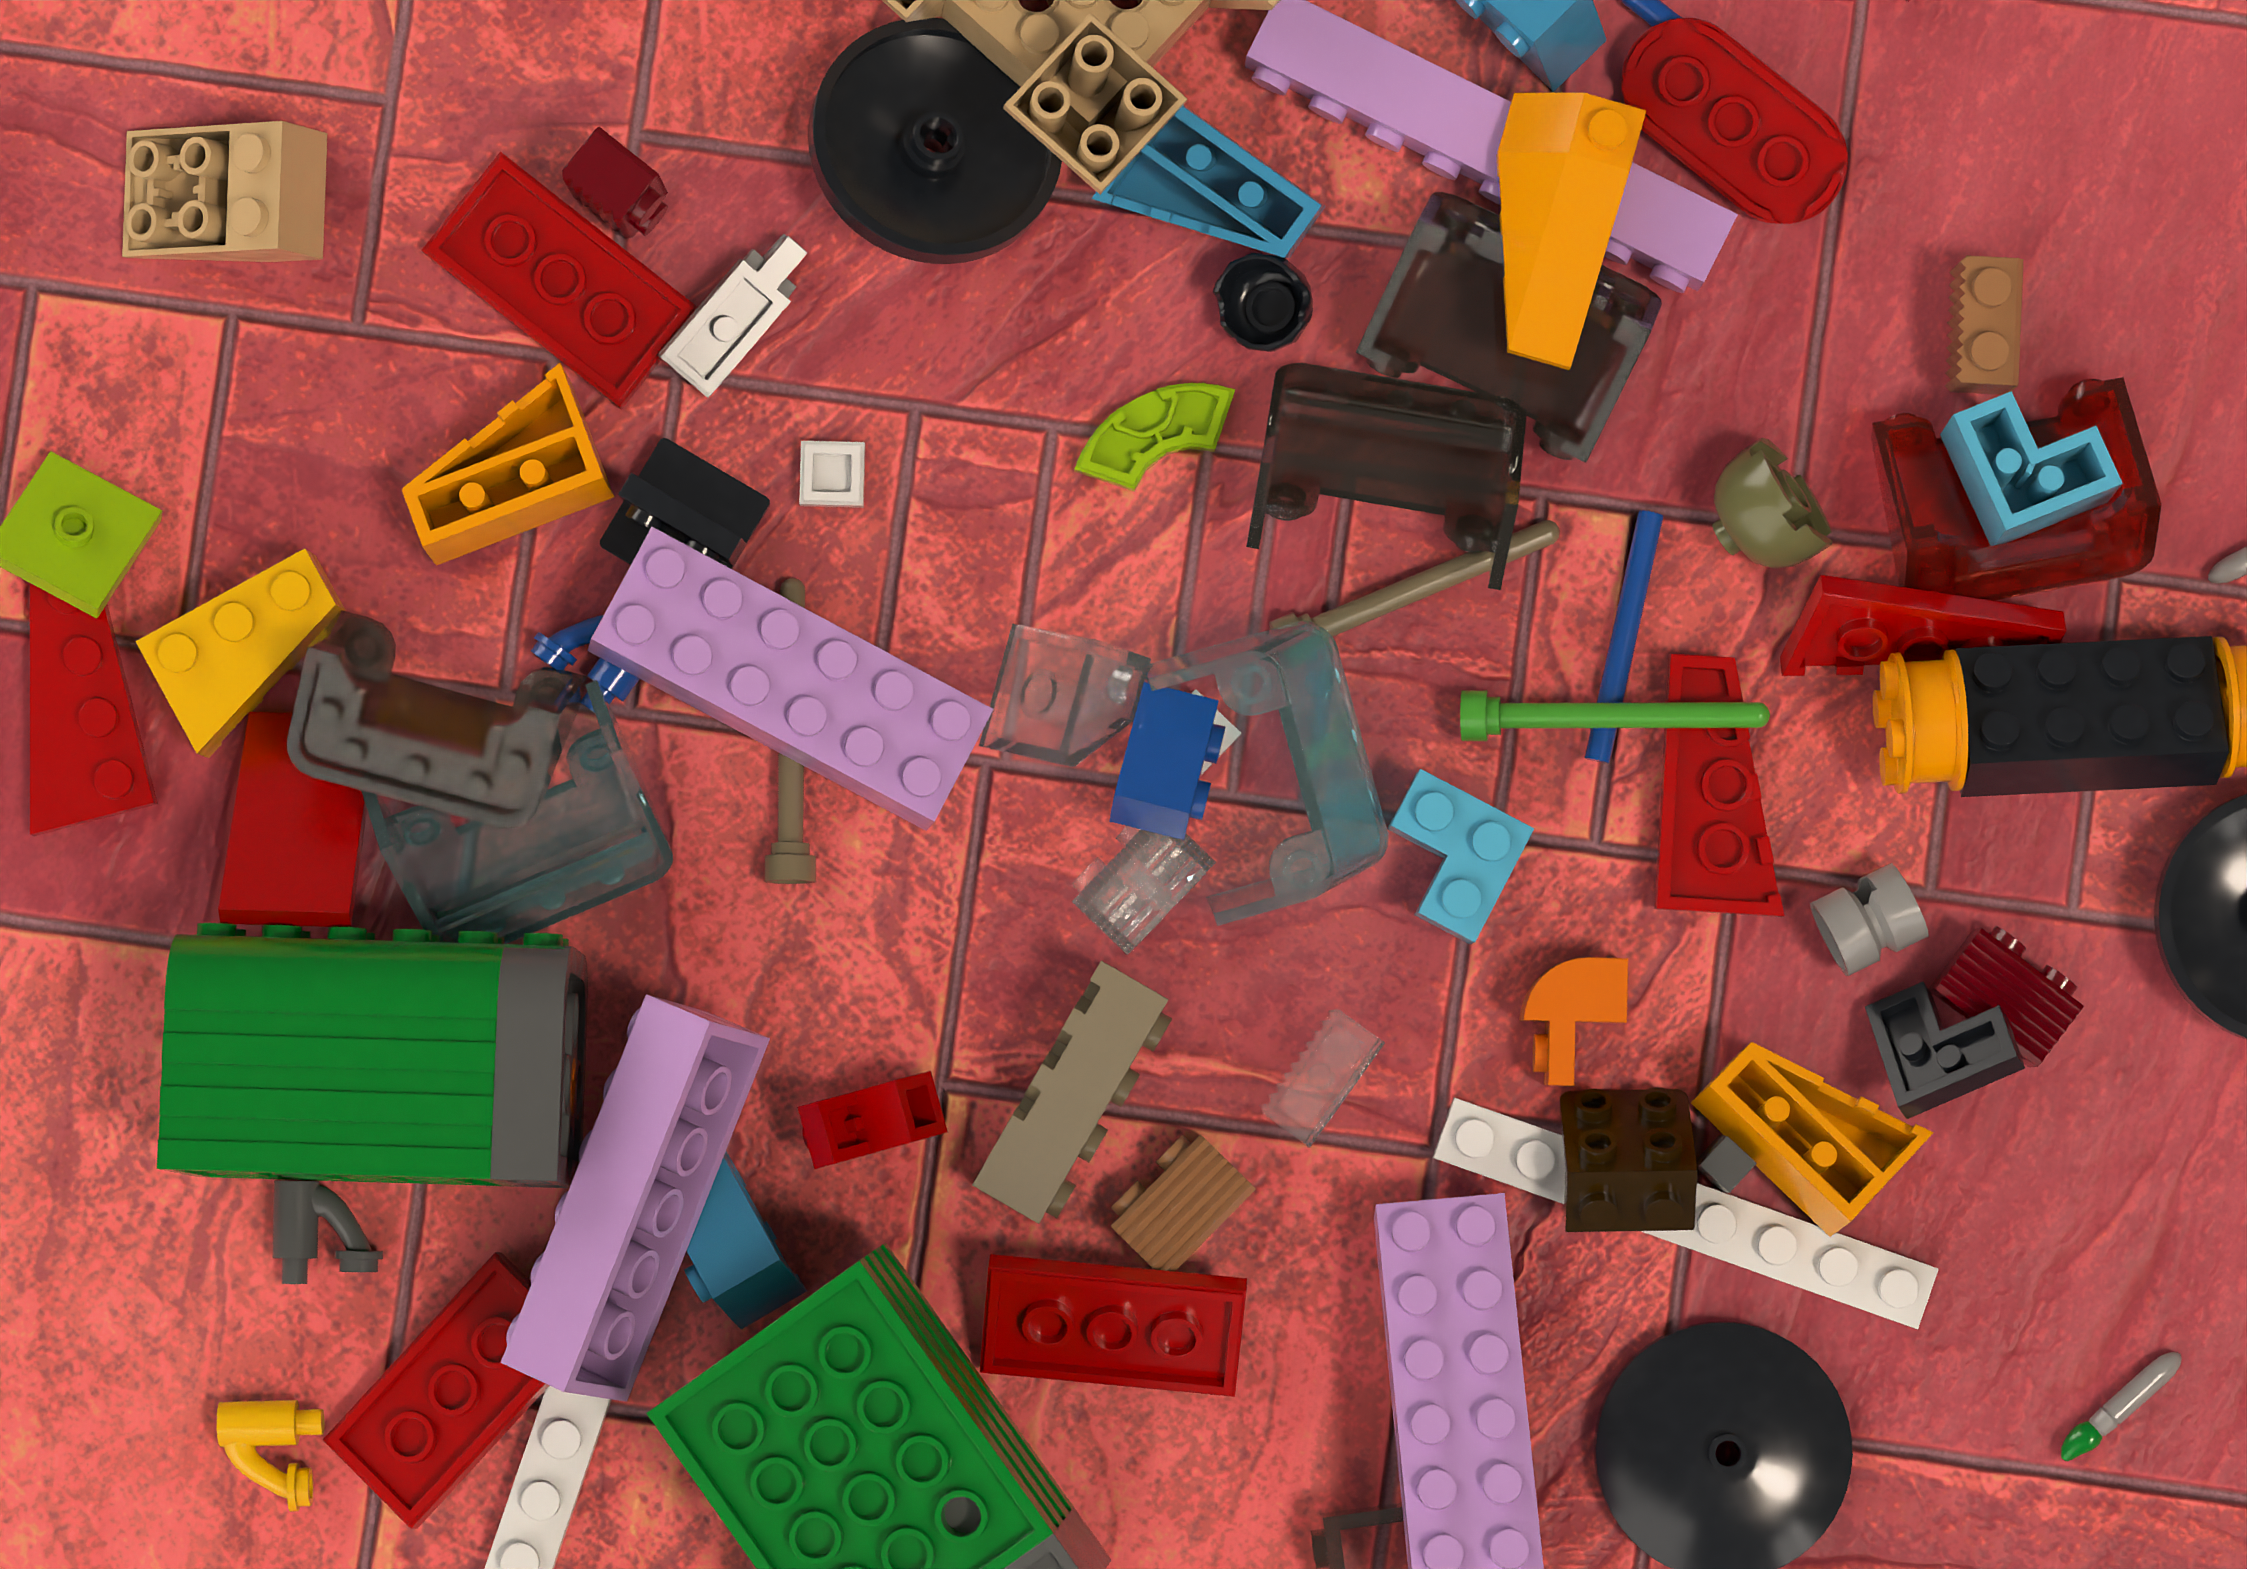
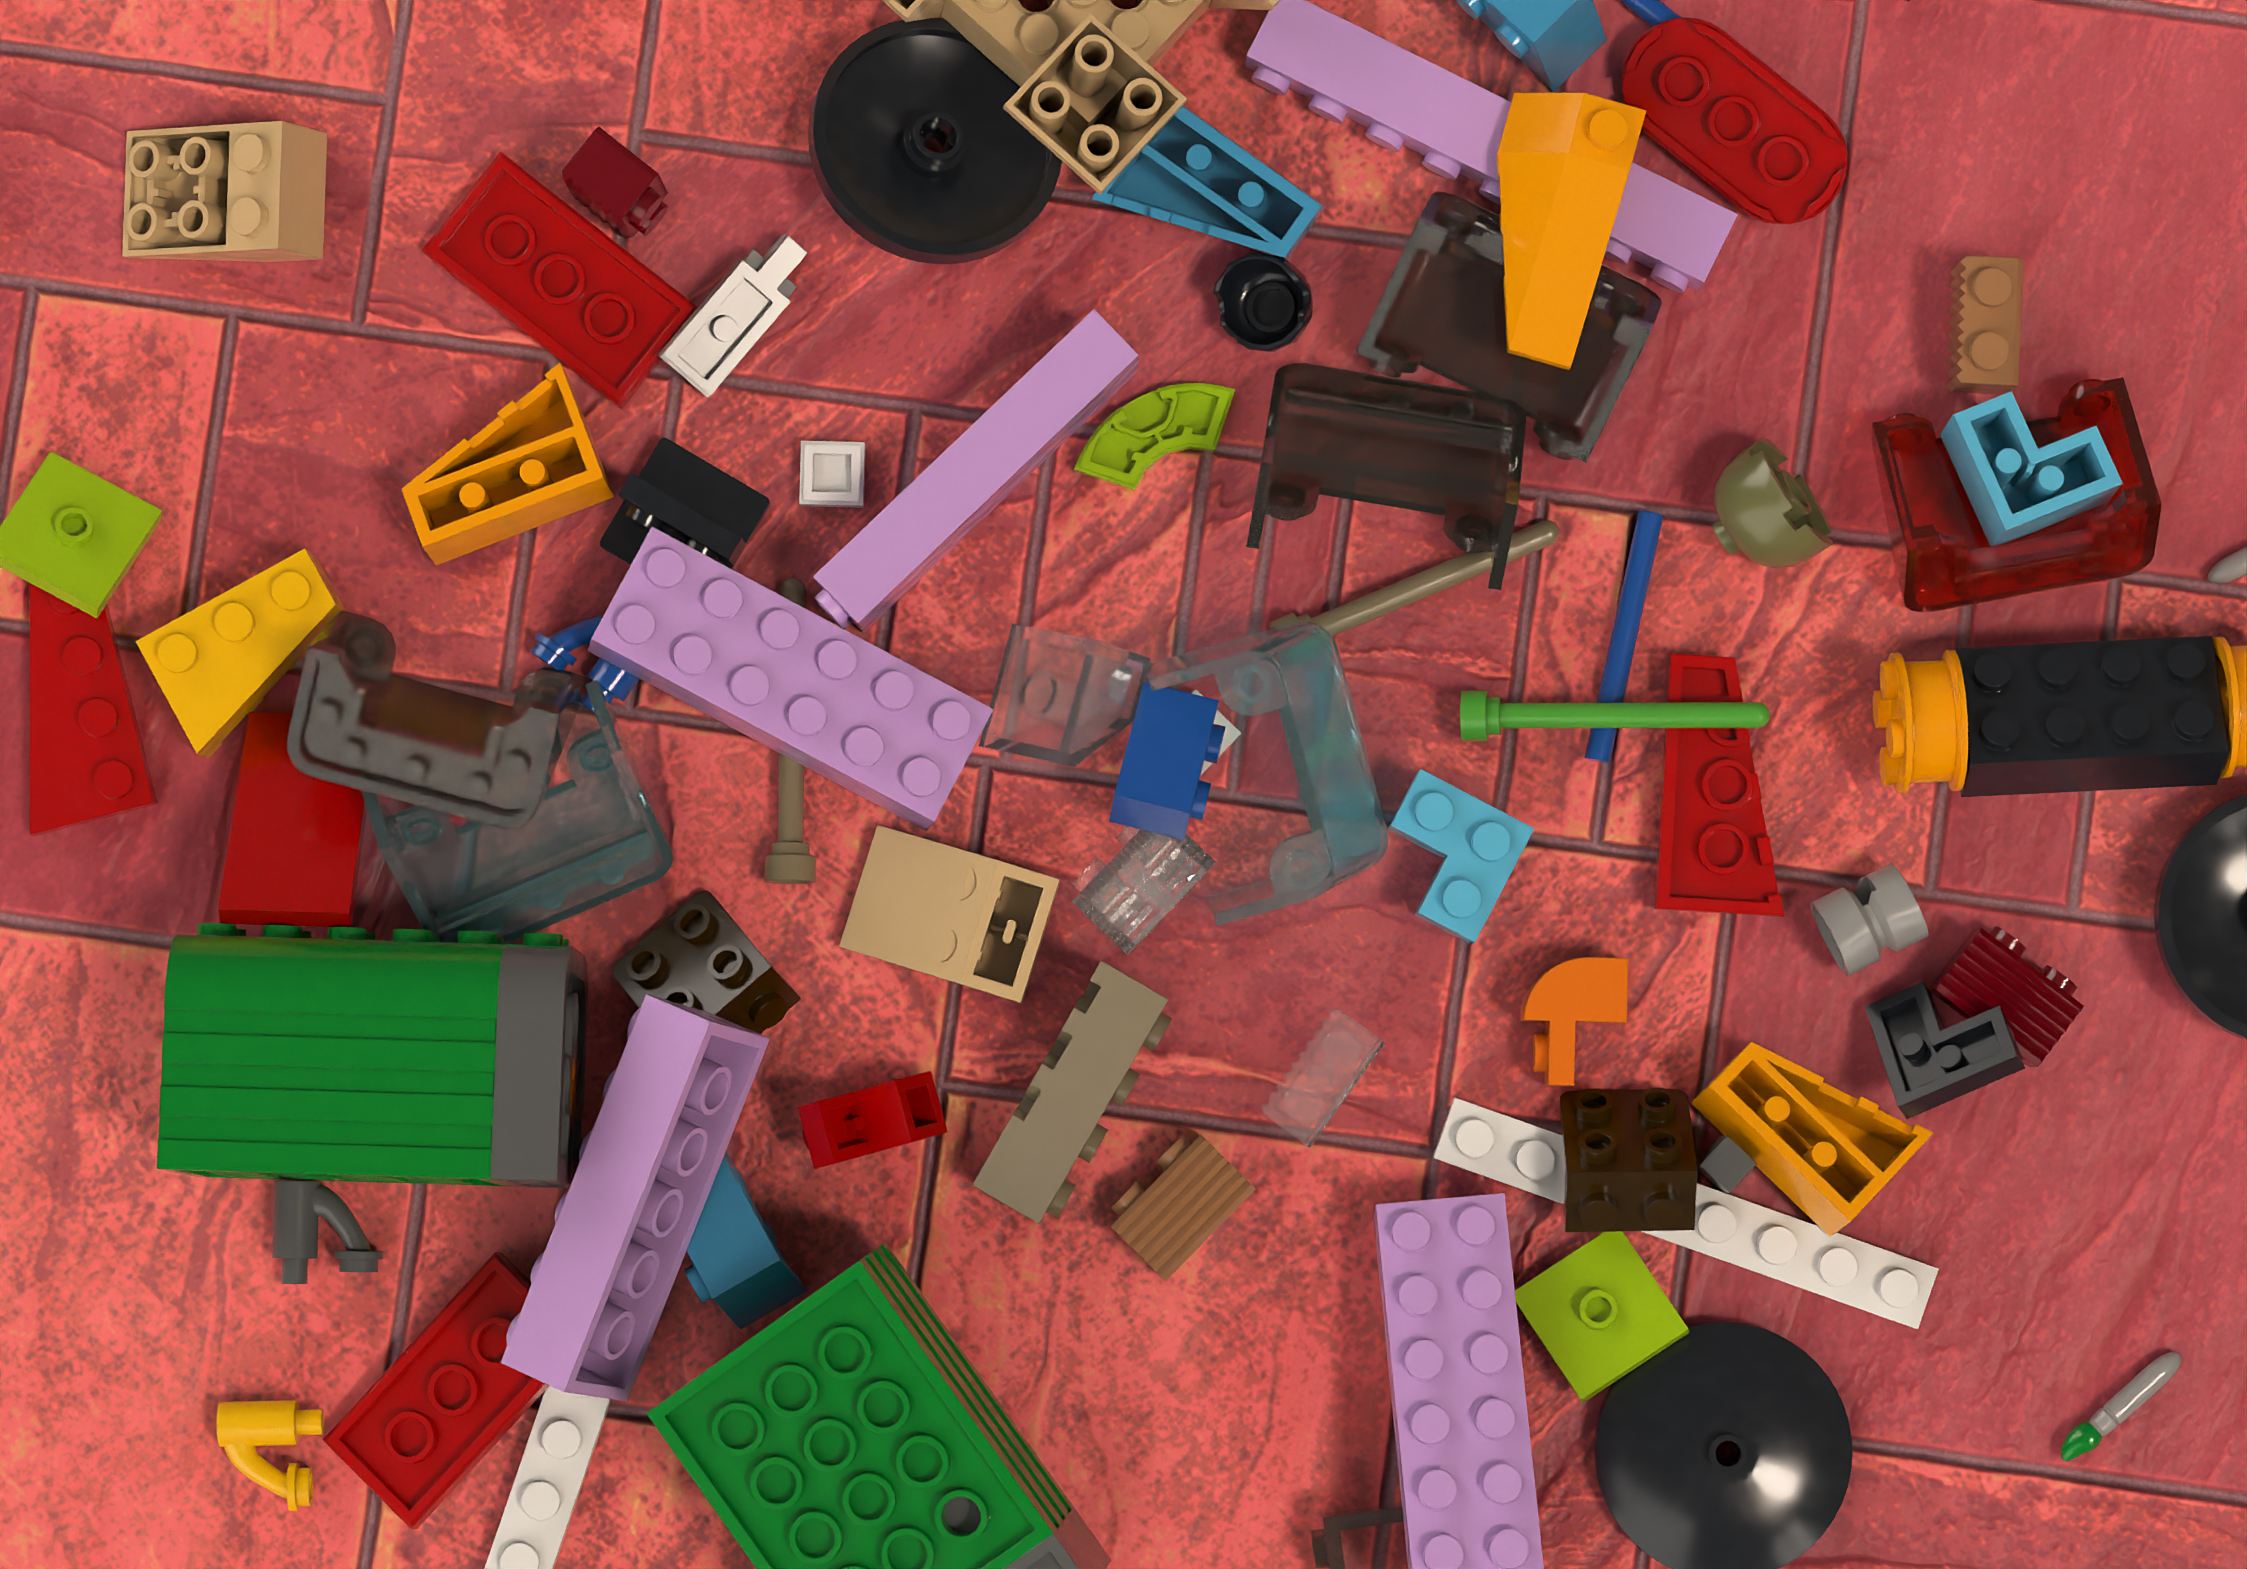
(706, 964): none -> dark brown bracket
(950, 913): none -> tan slope
(975, 473): none -> lavender brick
(1113, 1325): red tile -> none
(1600, 1313): none -> lime plate
(1864, 622): red wing -> none

